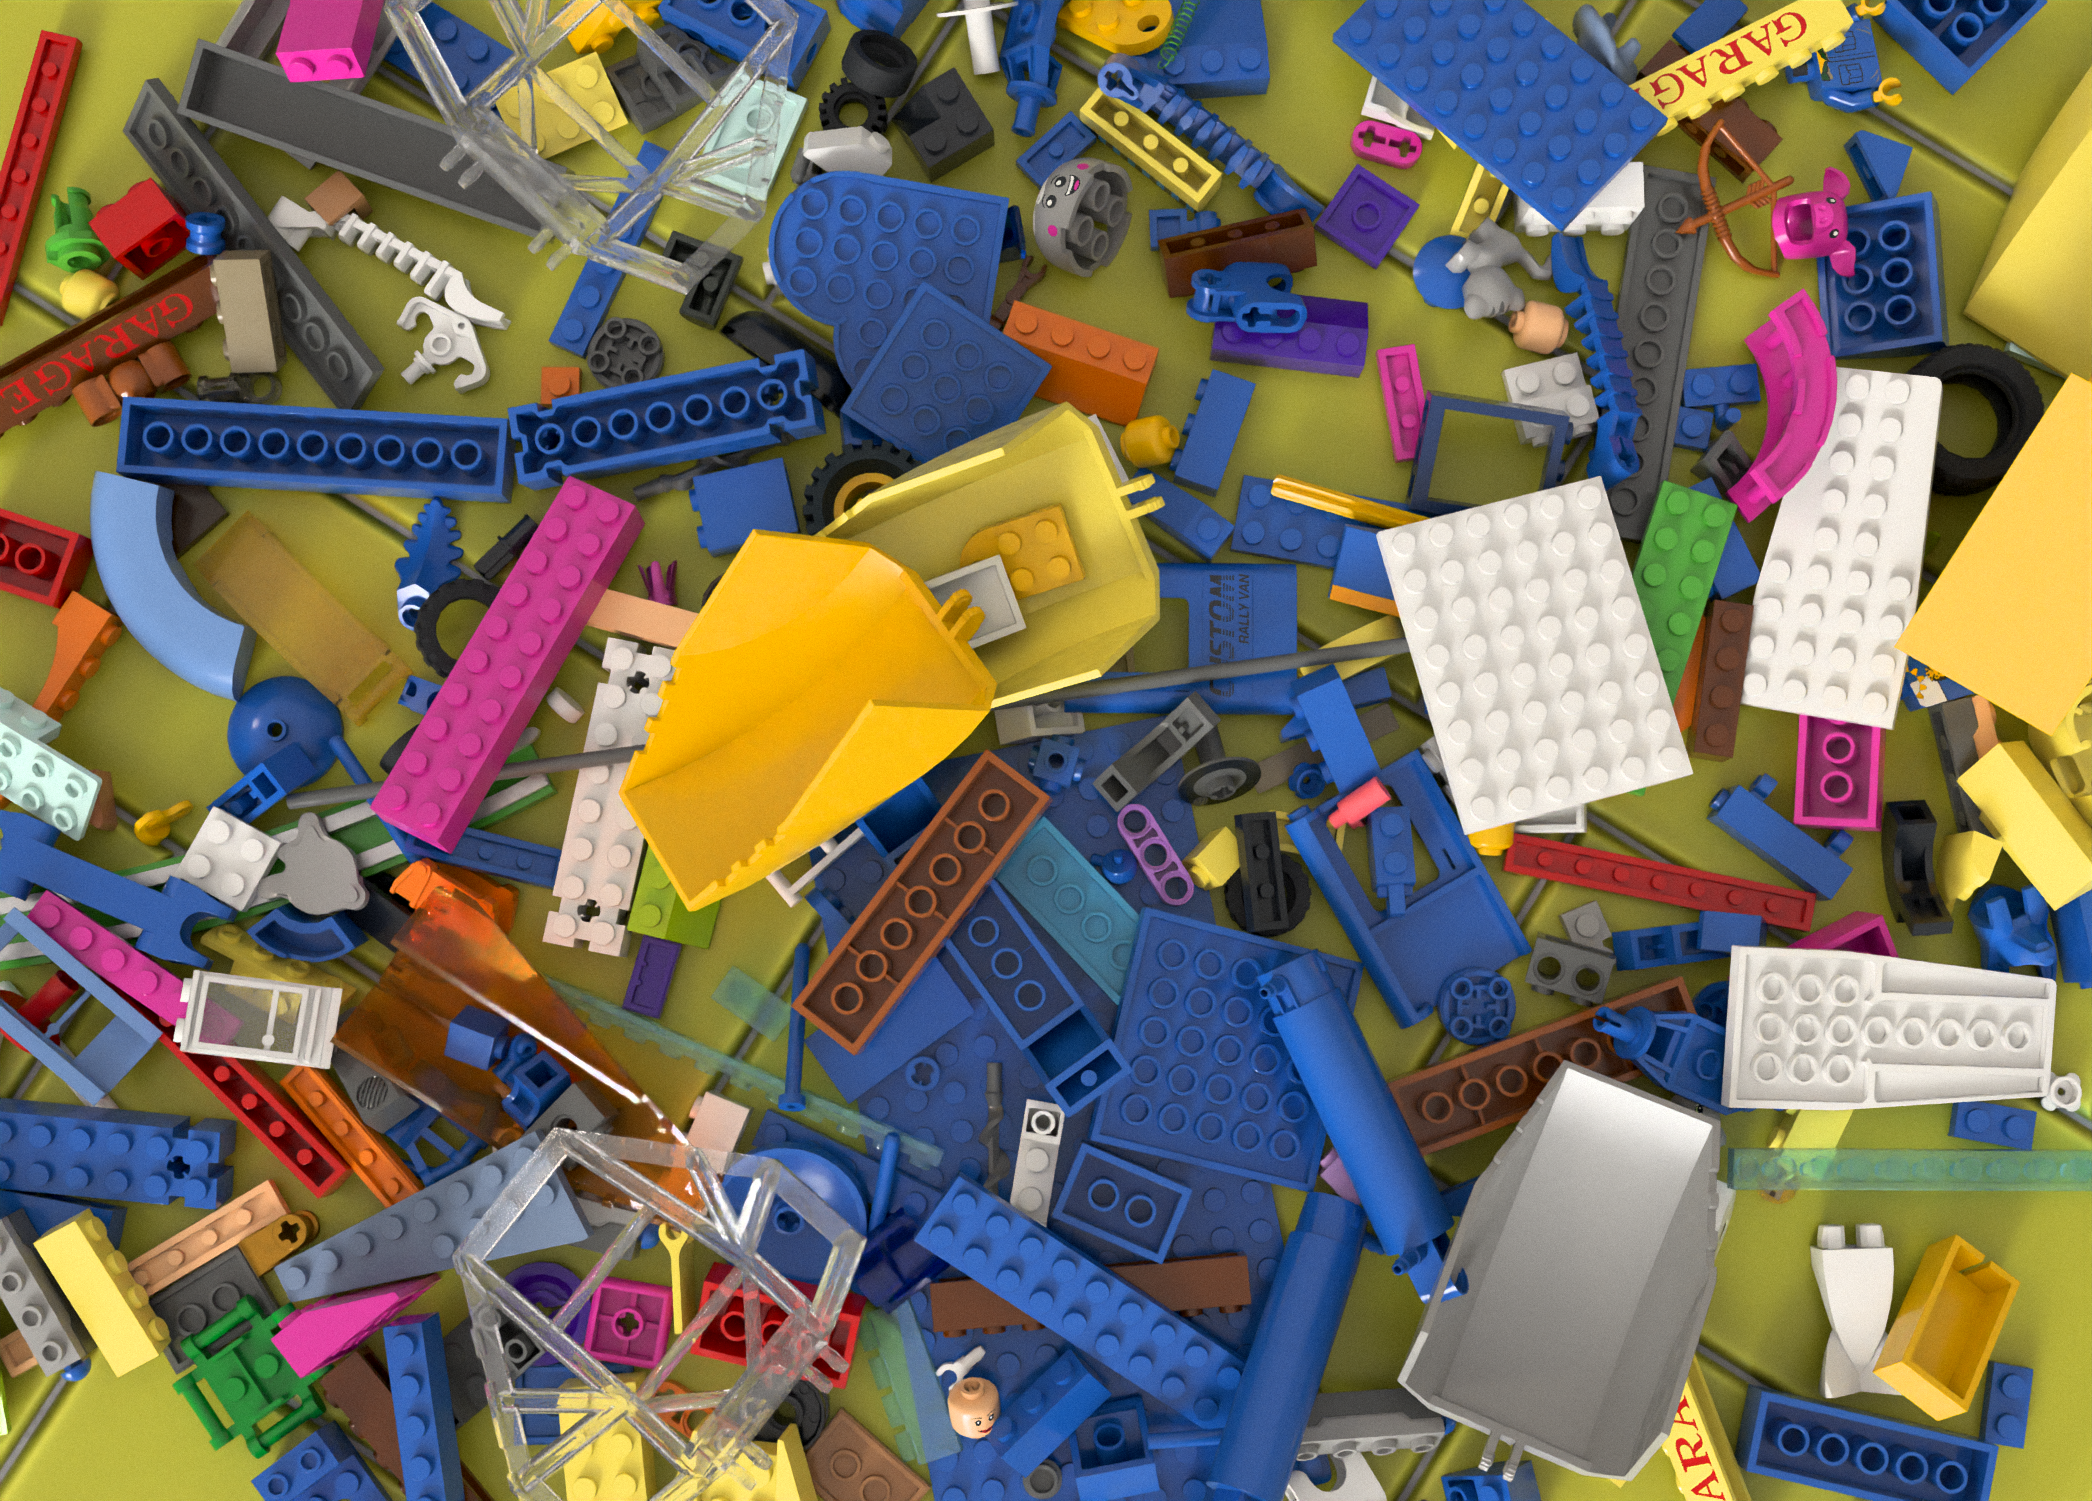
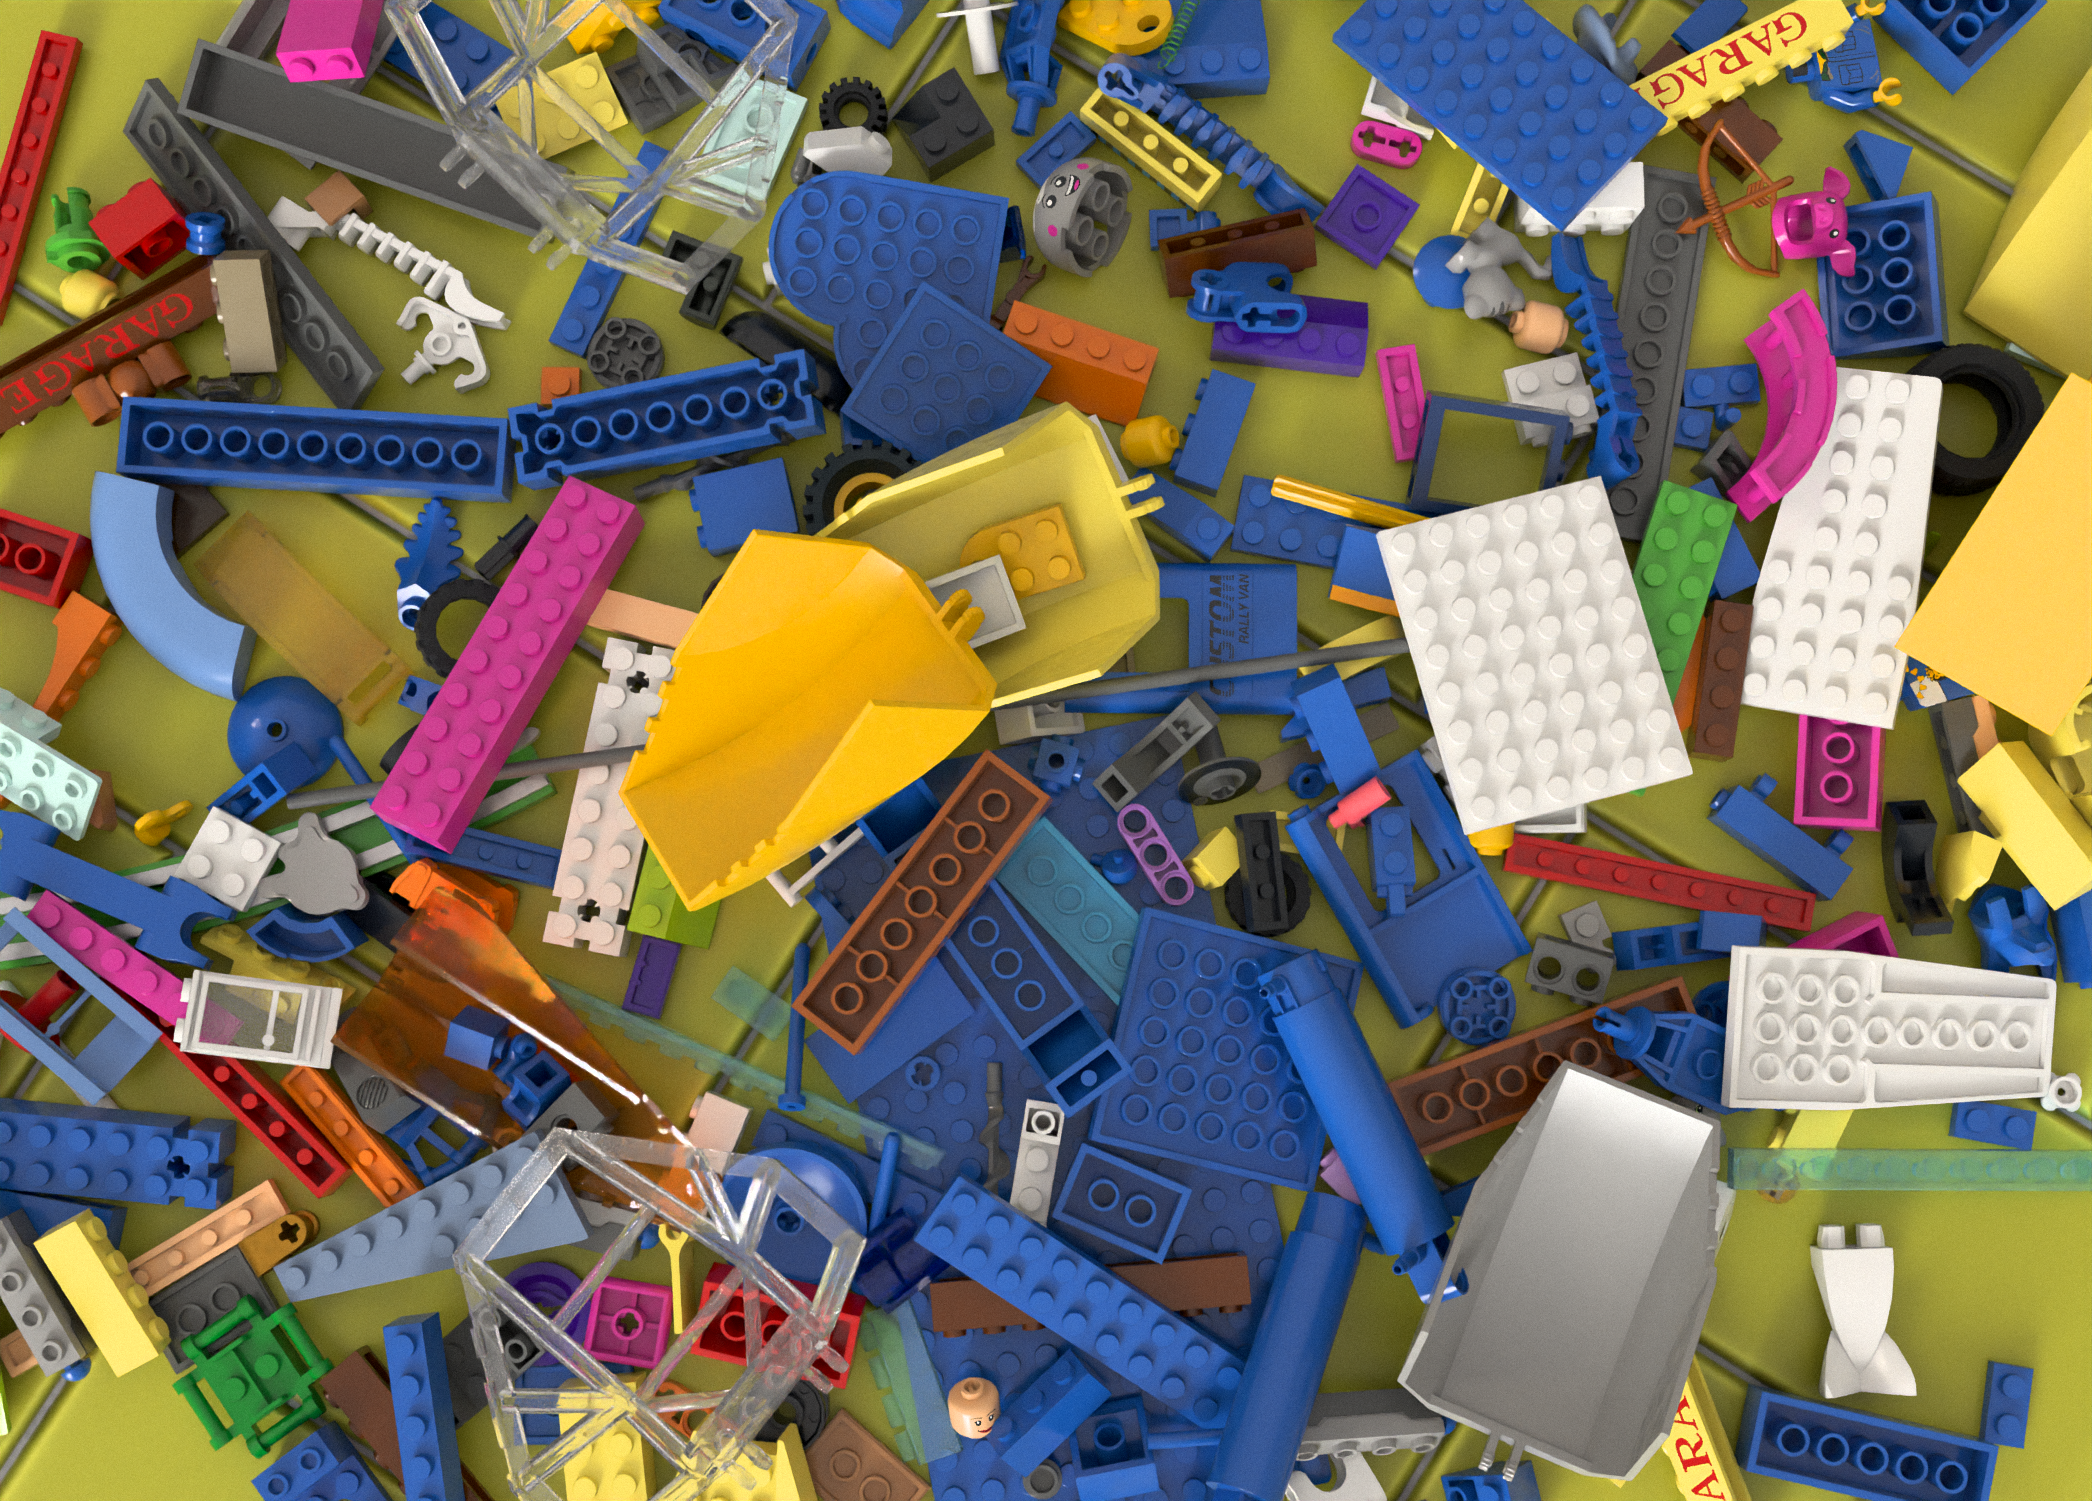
(339, 1325): dark pink slope -> none
(565, 705): white tile -> none
(655, 584): flat silver piece -> none
(862, 69): black tyre -> none
(962, 1364): white piece -> none
(1946, 1328): yellow piece -> none

